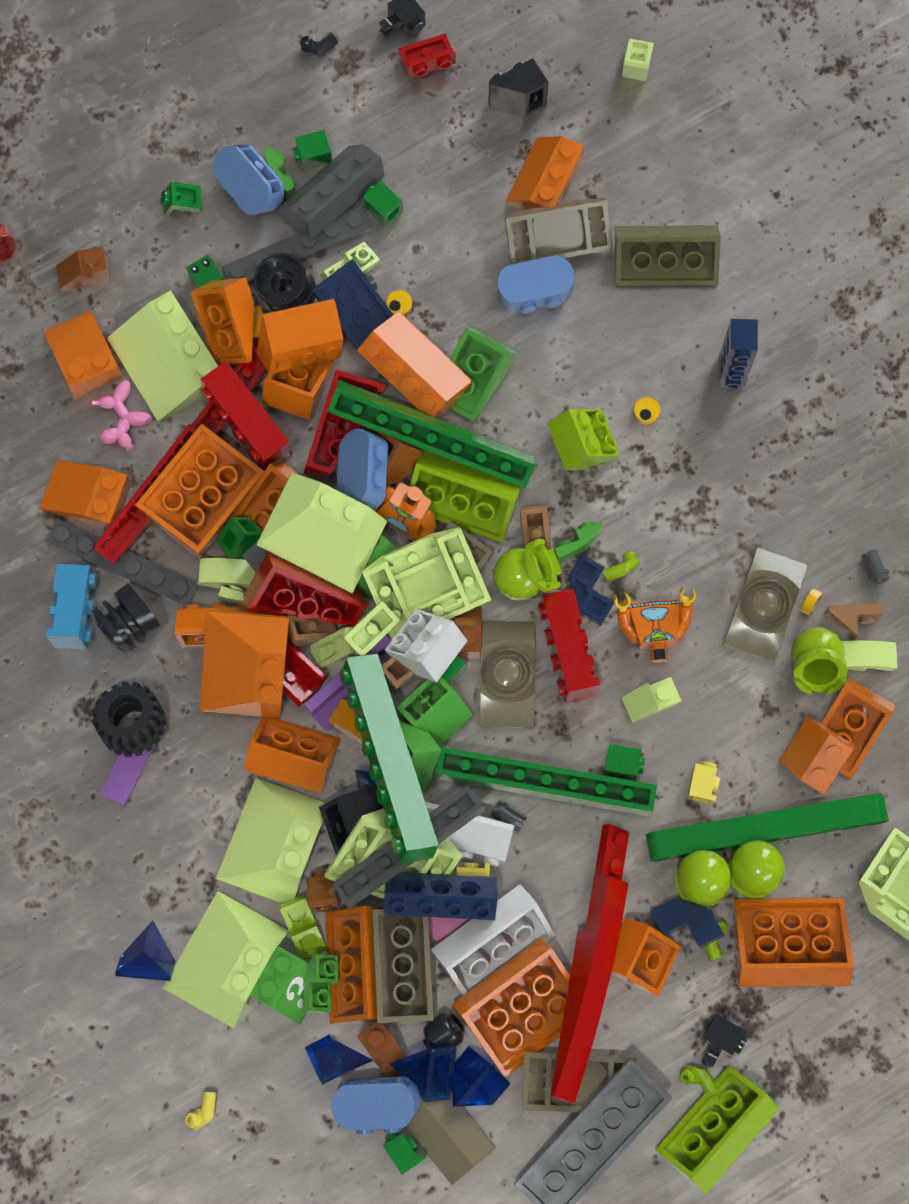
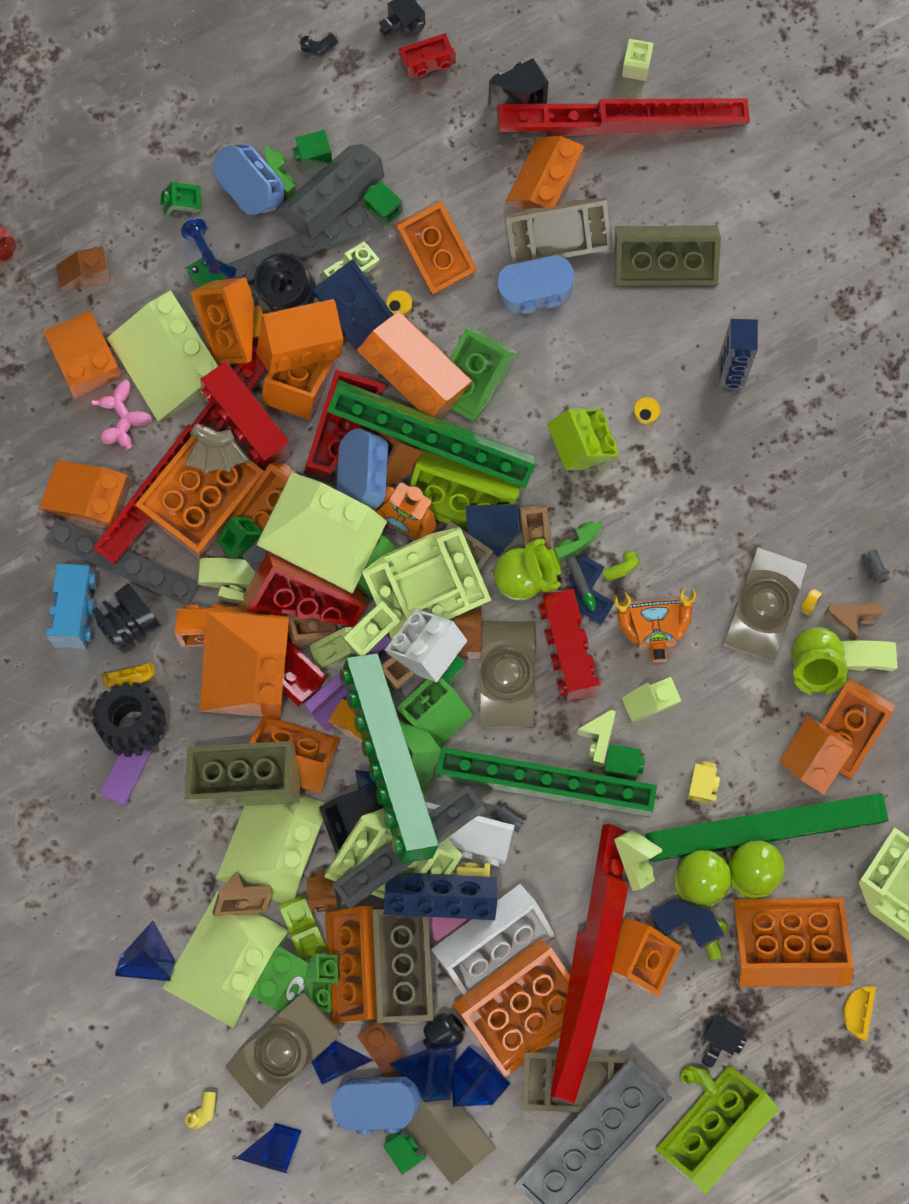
(131, 674): none -> yellow tile
(193, 231): none -> clear blue piece
(214, 450): none -> dark tan arm
(236, 899): none -> medium nougat slope
(242, 775): none -> olive slope
(274, 1149): none -> clear blue slope
(282, 1050): none -> dark tan slope
(435, 246): none -> orange slope
(494, 525): none -> dark blue slope
(587, 598): none -> dark grey piece
(601, 730): none -> yellowish green slope
(623, 116): none -> red slope
(634, 853): none -> yellowish green slope
(858, 1012): none -> yellow tile

